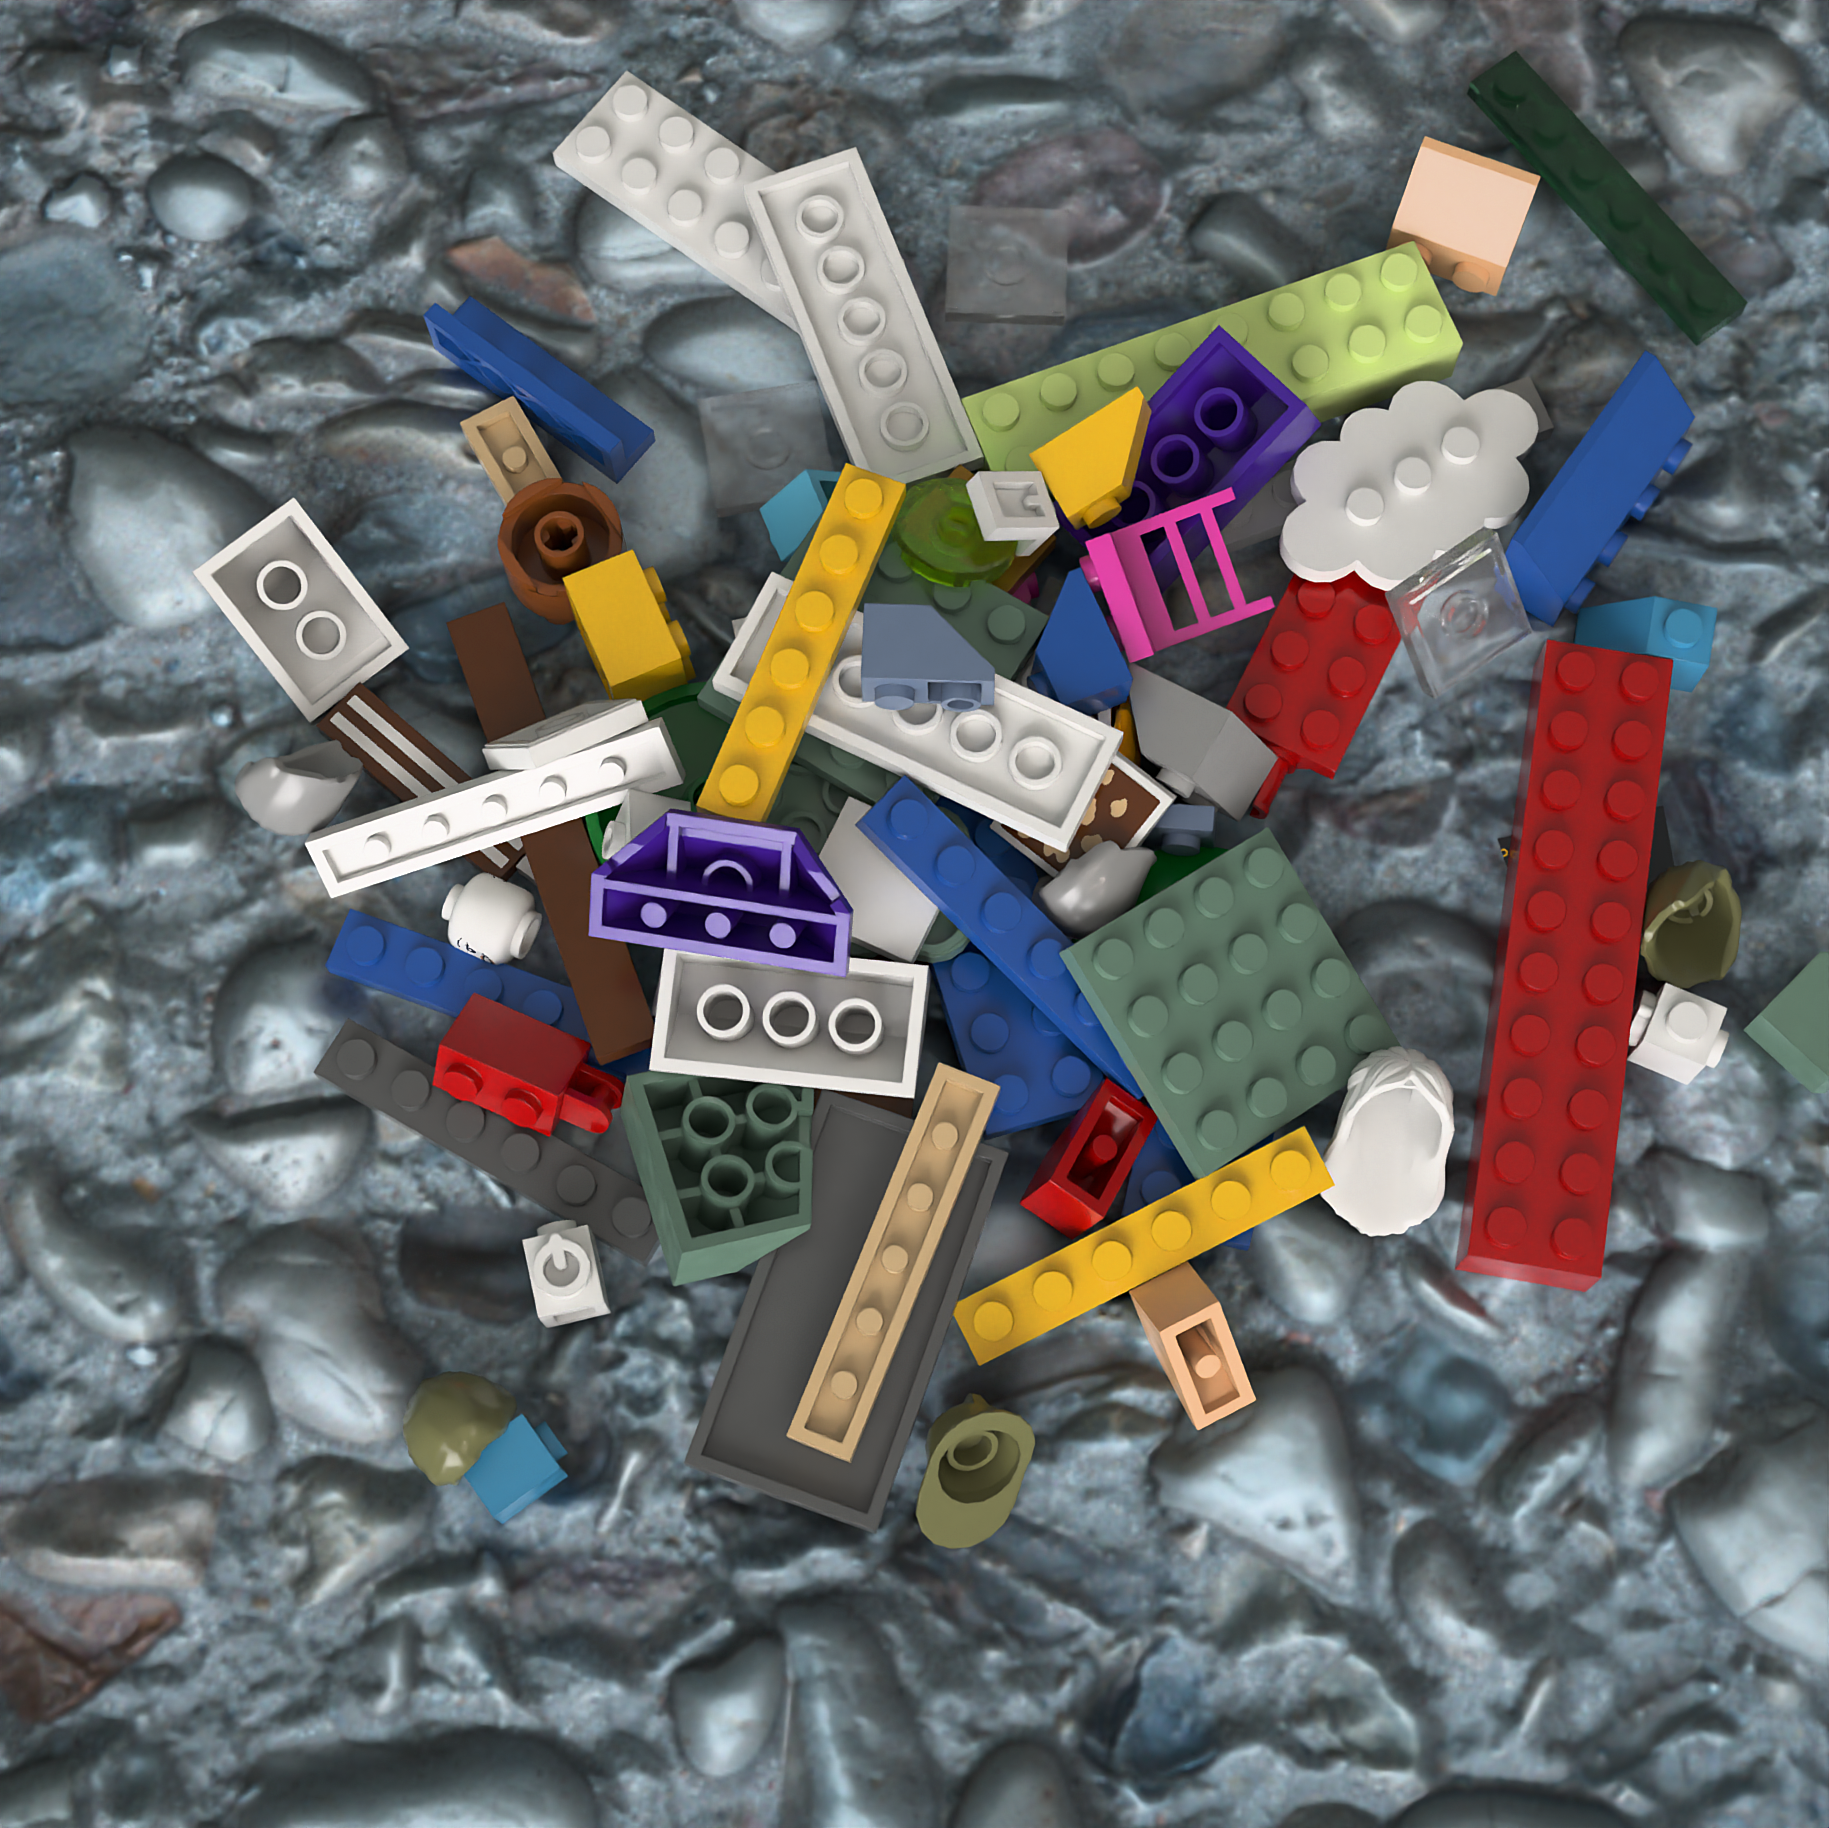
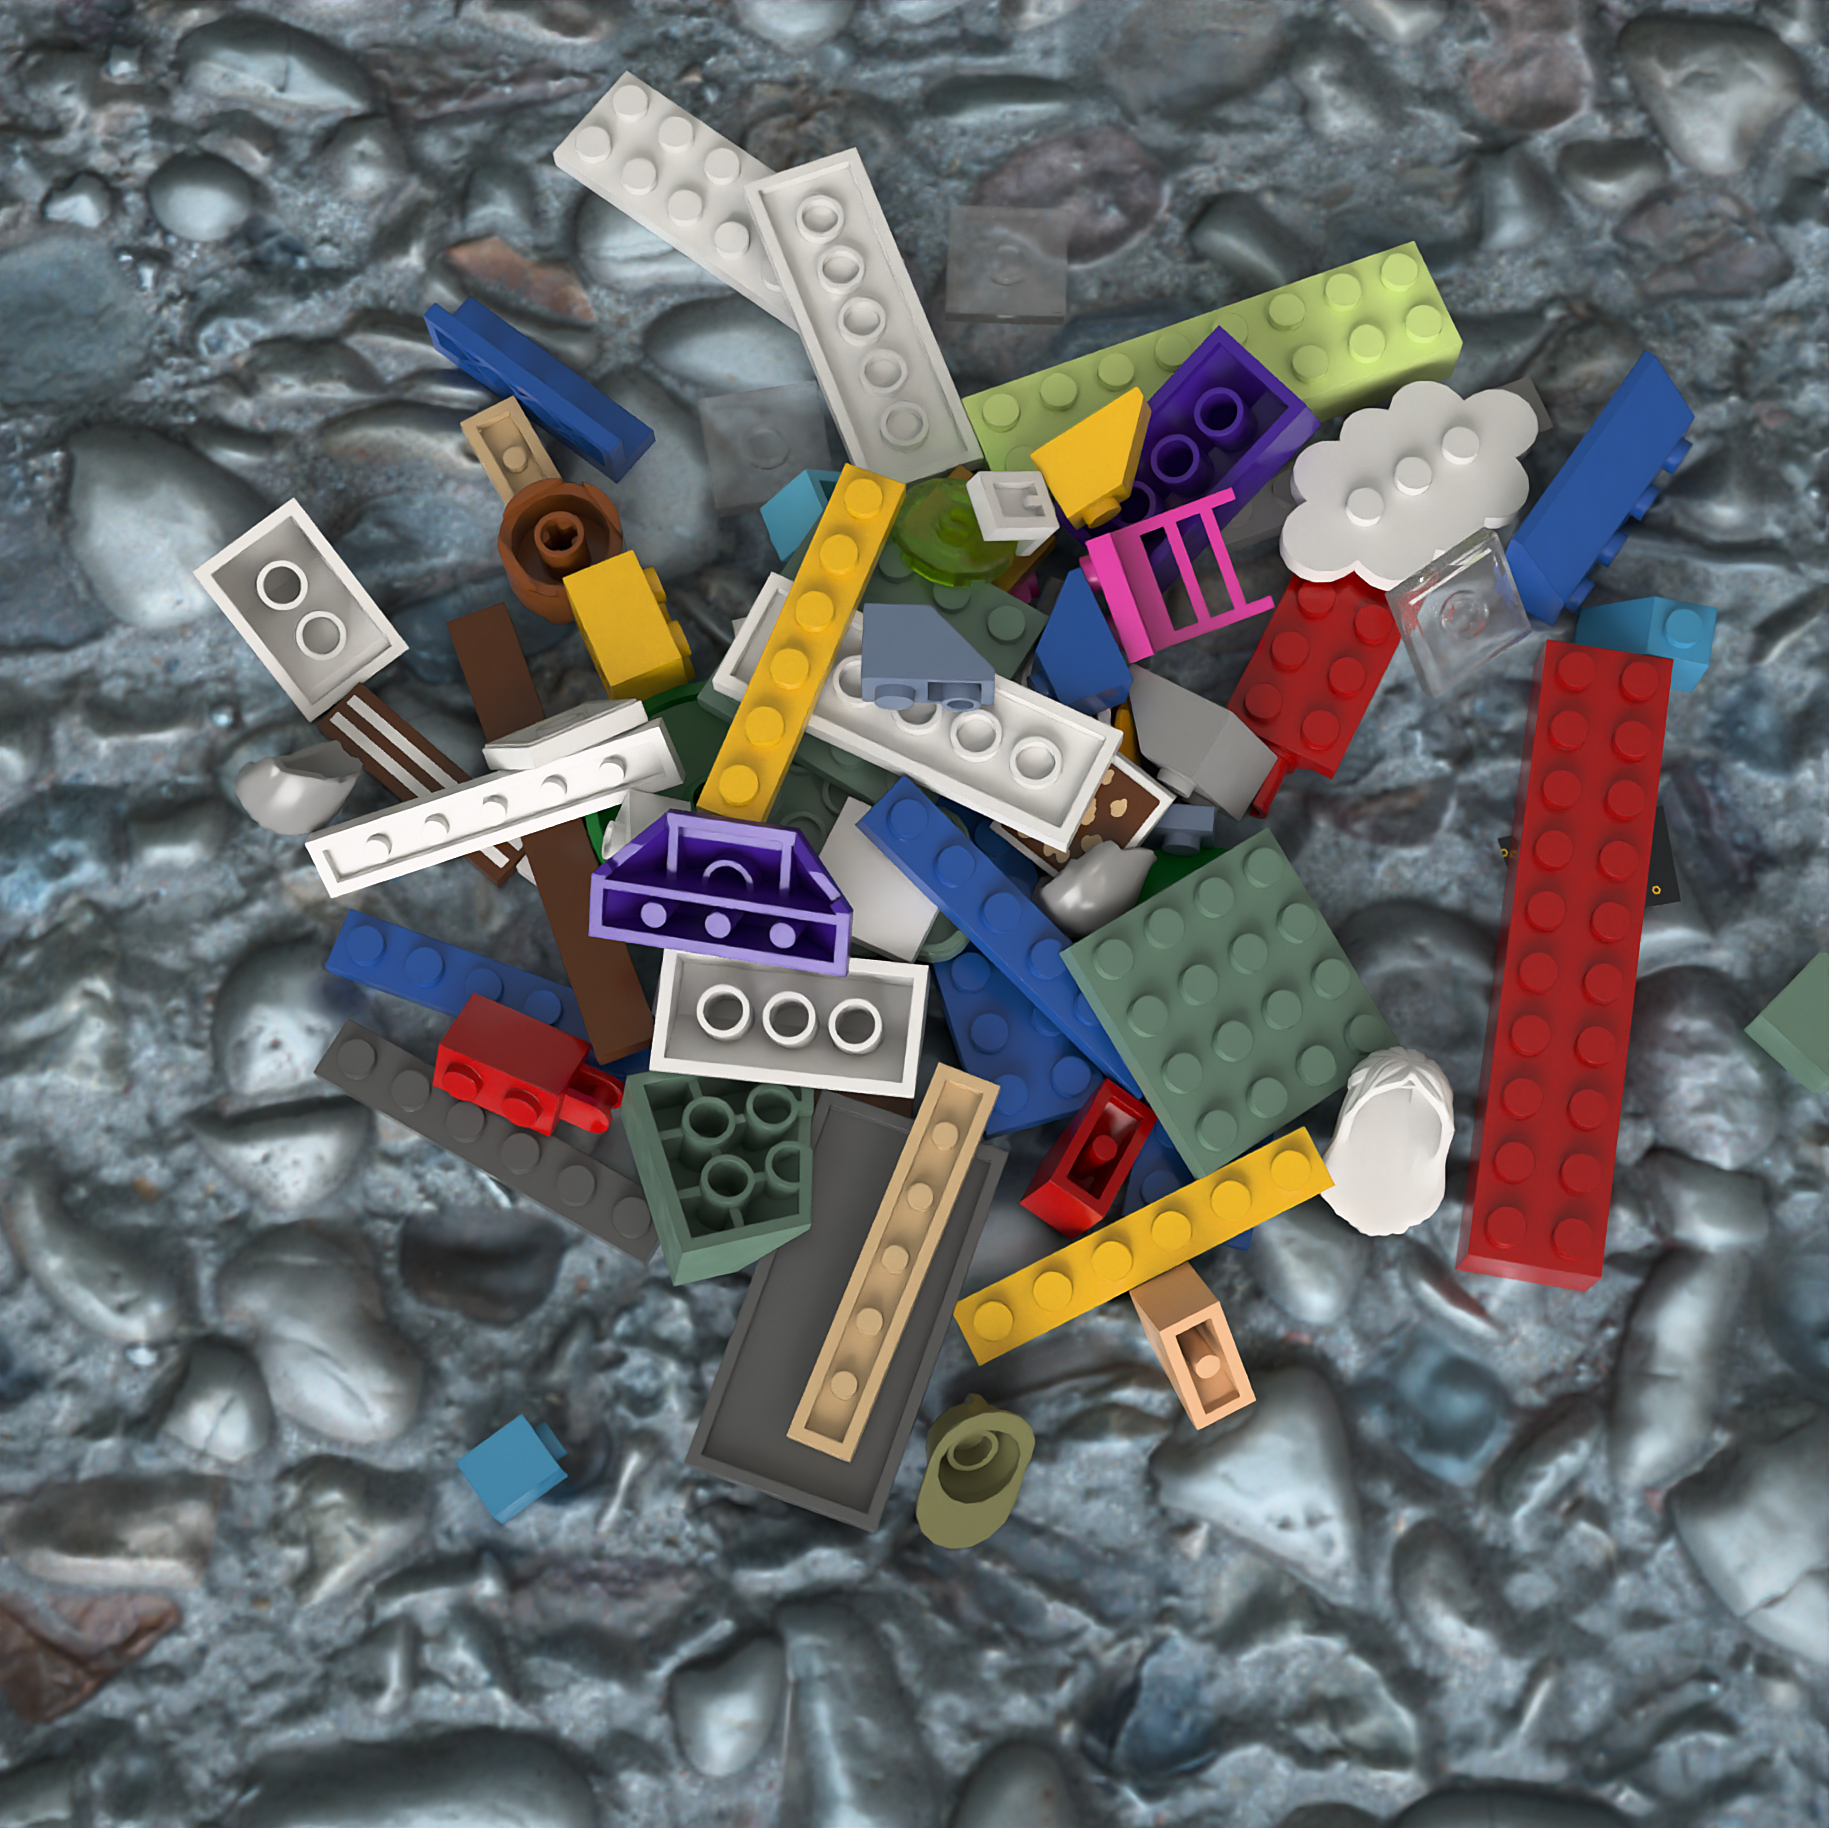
(453, 1422): olive hair -> none
(491, 919): white head -> none
(565, 1273): white brick -> none
(1463, 214): light nougat slope -> none
(1606, 198): clear green plate -> none
(1676, 1033): white brick -> none
(1691, 924): olive hair -> none

